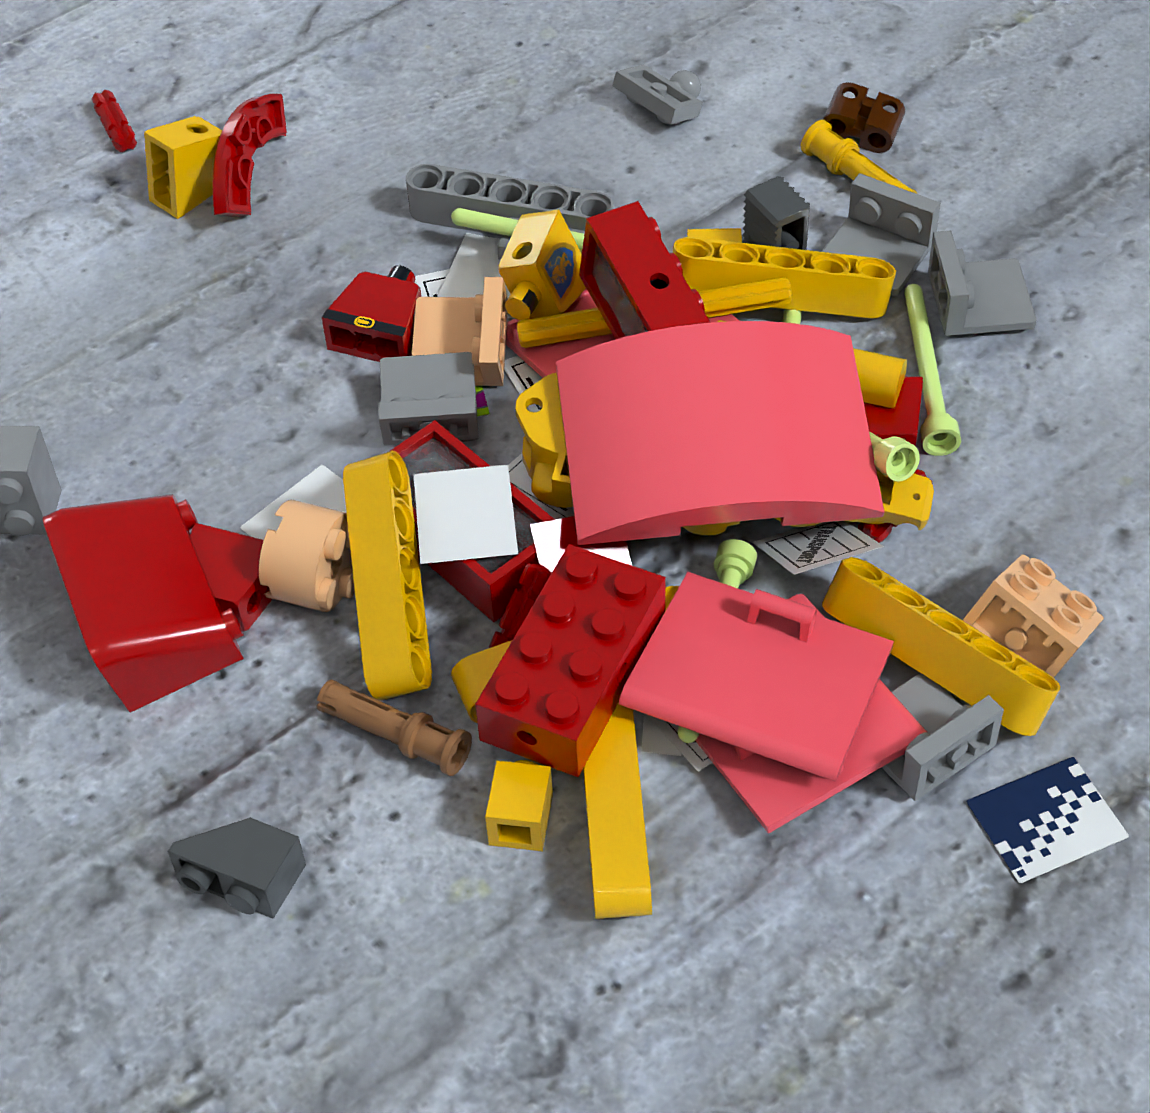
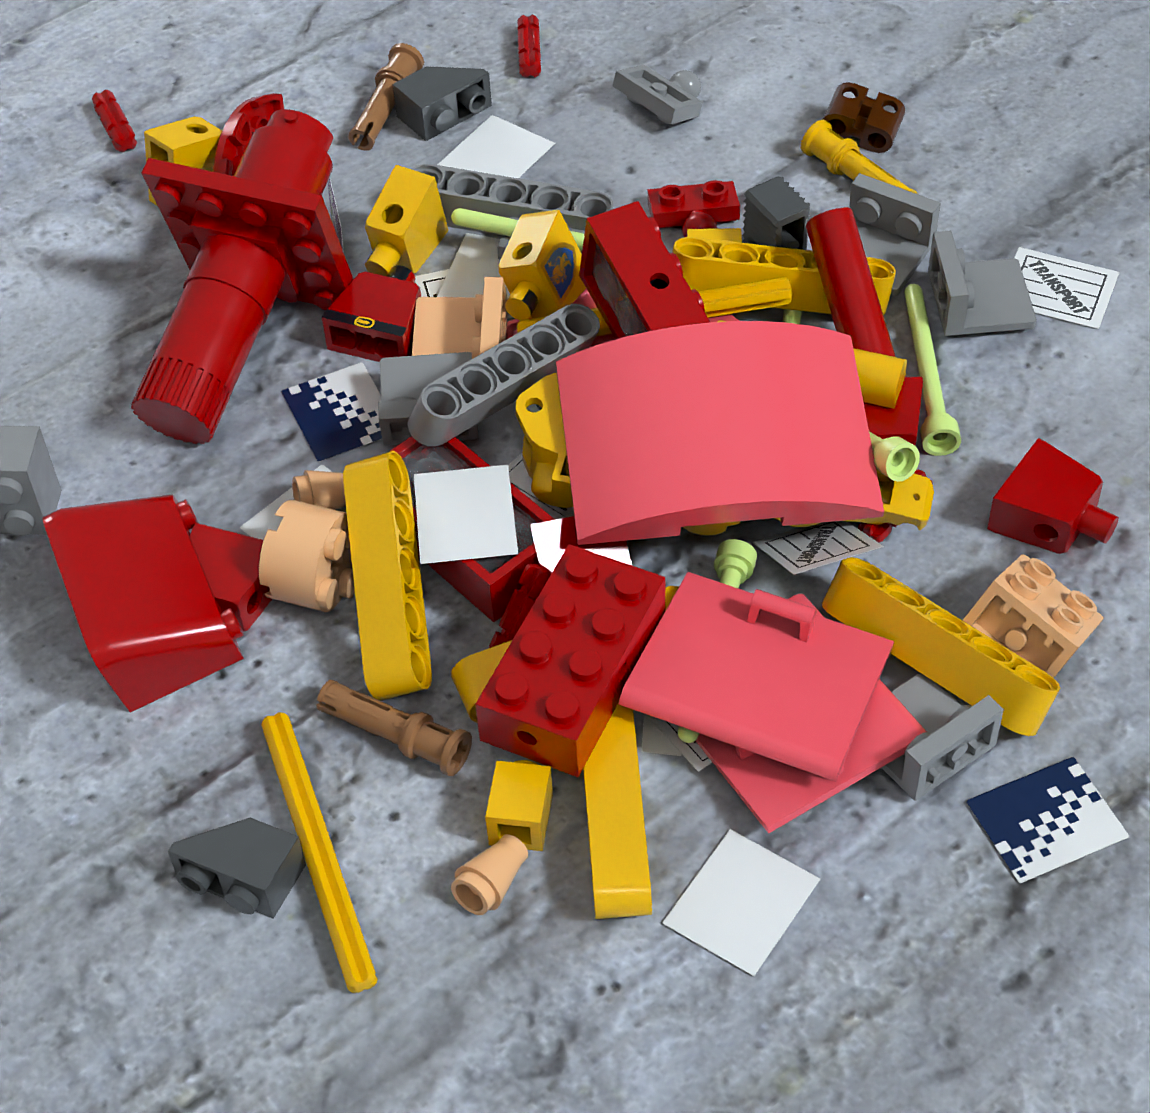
(244, 247): none -> red piece
(319, 854): none -> yellow axle
(320, 489): none -> light nougat cone
(334, 214): none -> sticker
(337, 411): none -> sticker
(402, 62): none -> medium nougat pin
(405, 222): none -> yellow torso
(440, 98): none -> dark grey slope
(487, 877): none -> light nougat cone
(498, 149): none -> white sticker
(499, 375): none -> light grey beam
(529, 46): none -> red axle
(694, 205): none -> red plate
(741, 902): none -> white sticker
(848, 280): none -> red brick
(1050, 502): none -> red torso
(1067, 287): none -> white sticker

